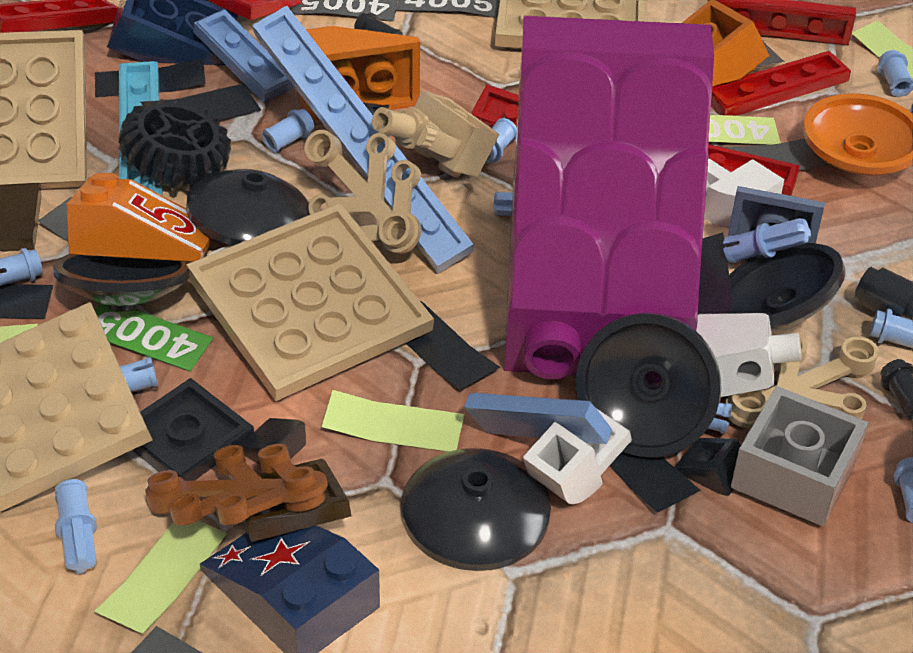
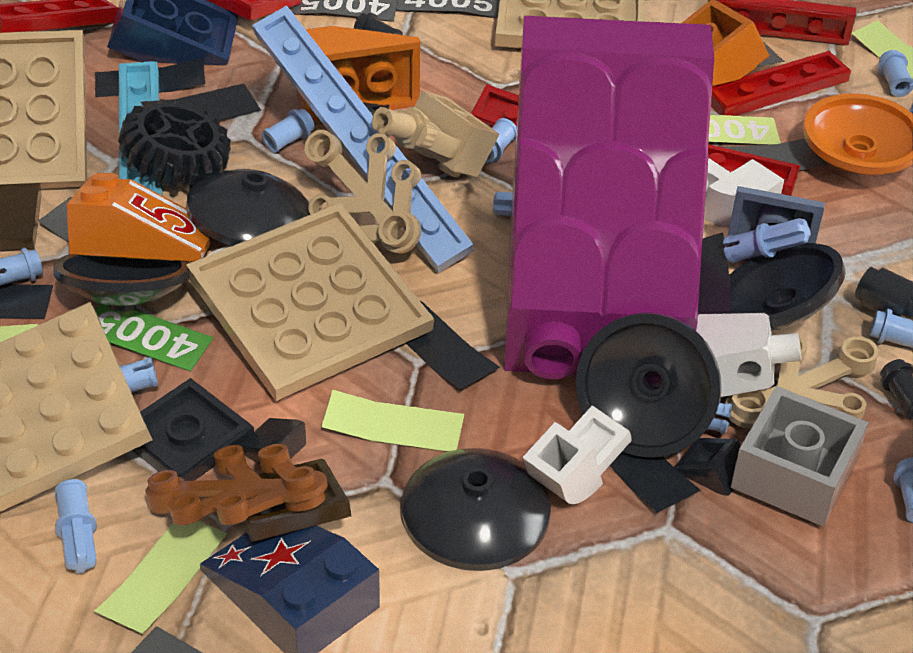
(243, 55): medium blue tile -> none
(536, 415): medium blue tile -> none

